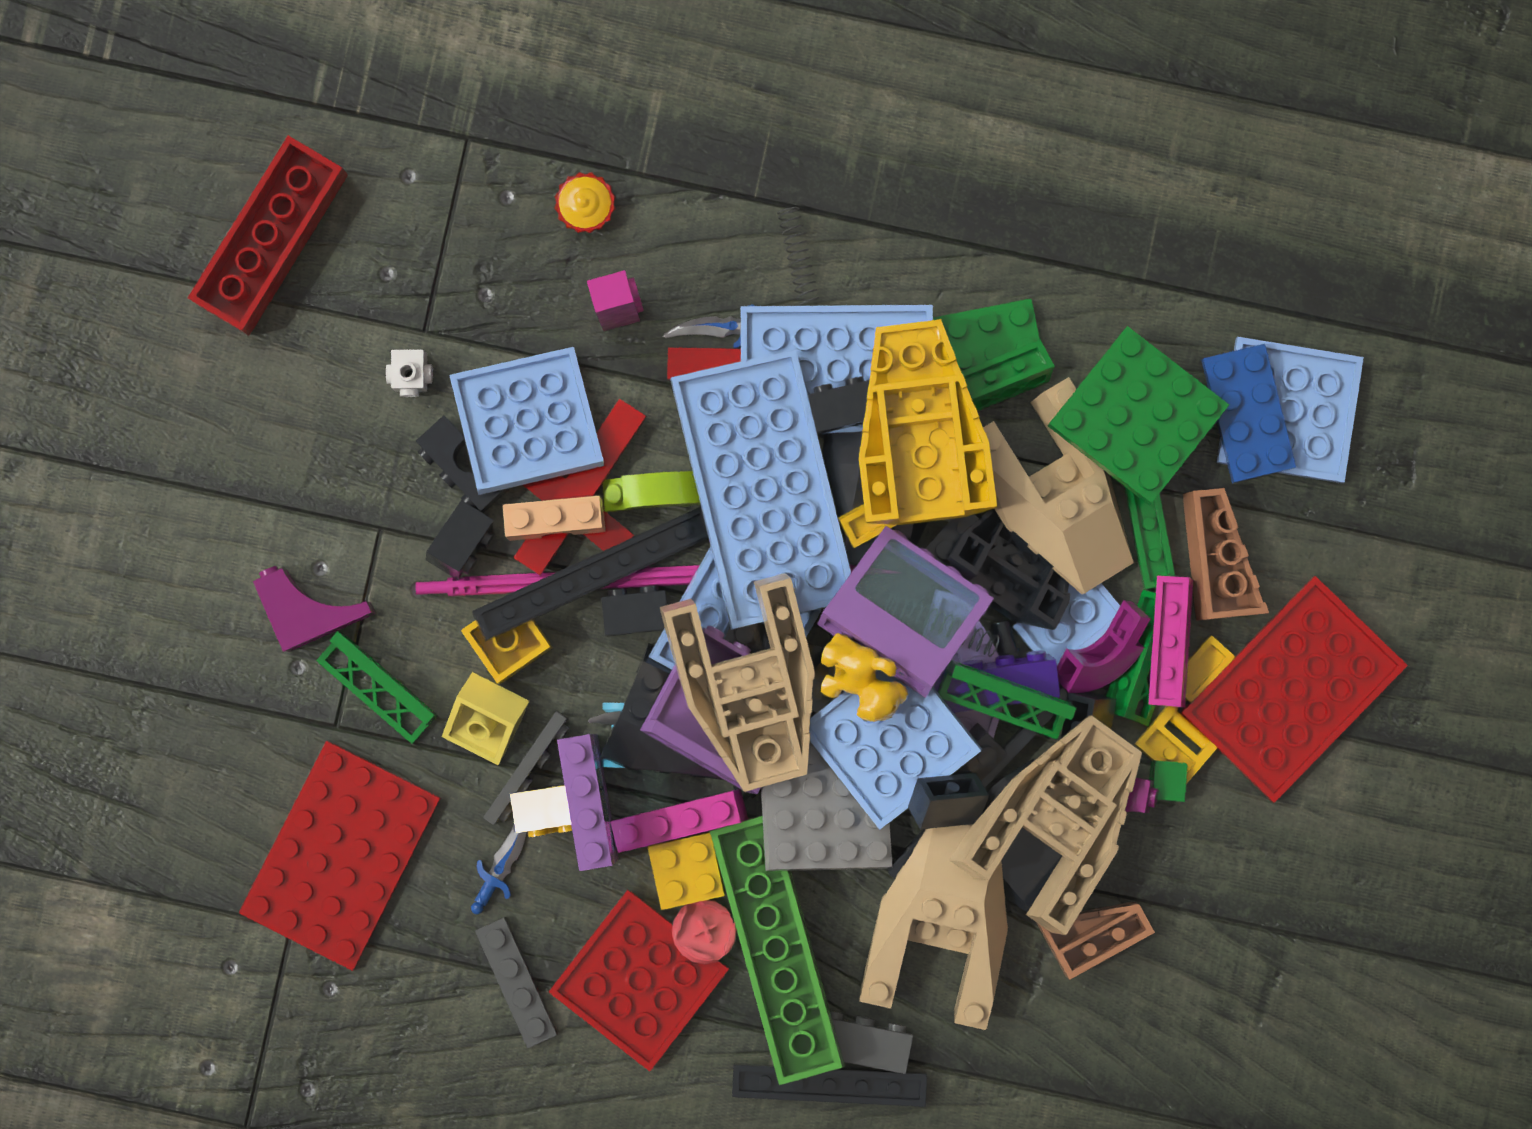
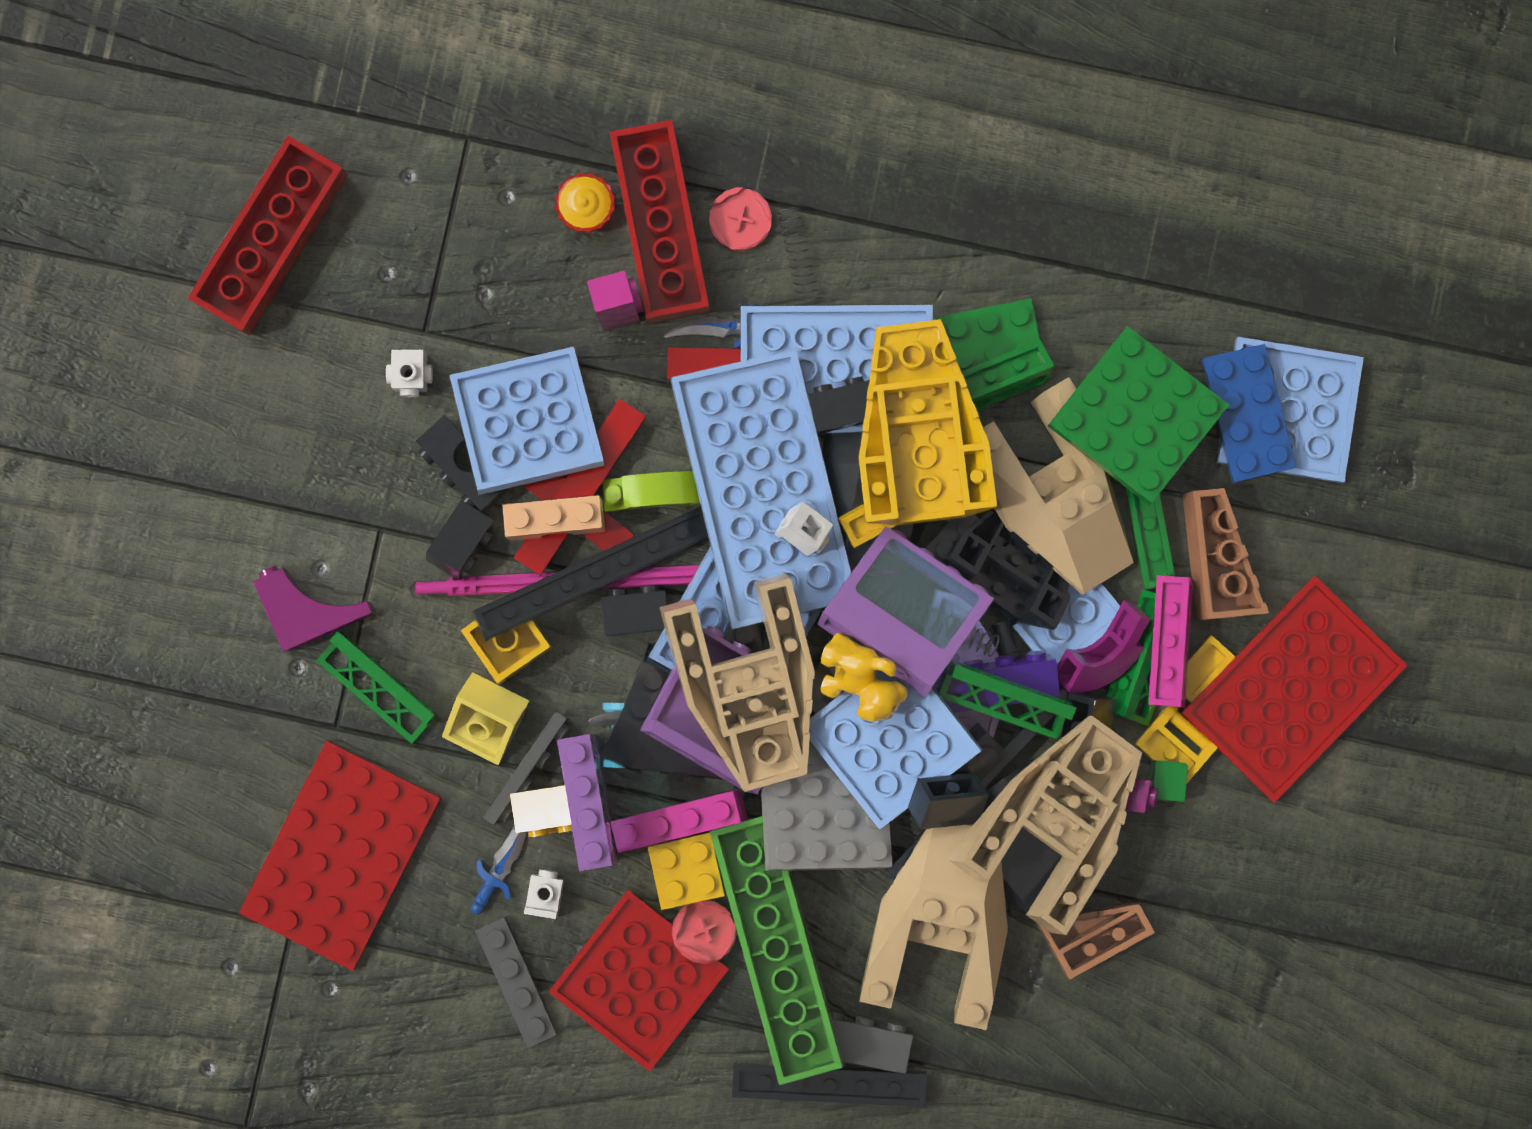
(544, 908): none -> white brick
(659, 221): none -> red brick
(740, 219): none -> coral tile
(805, 529): none -> white brick

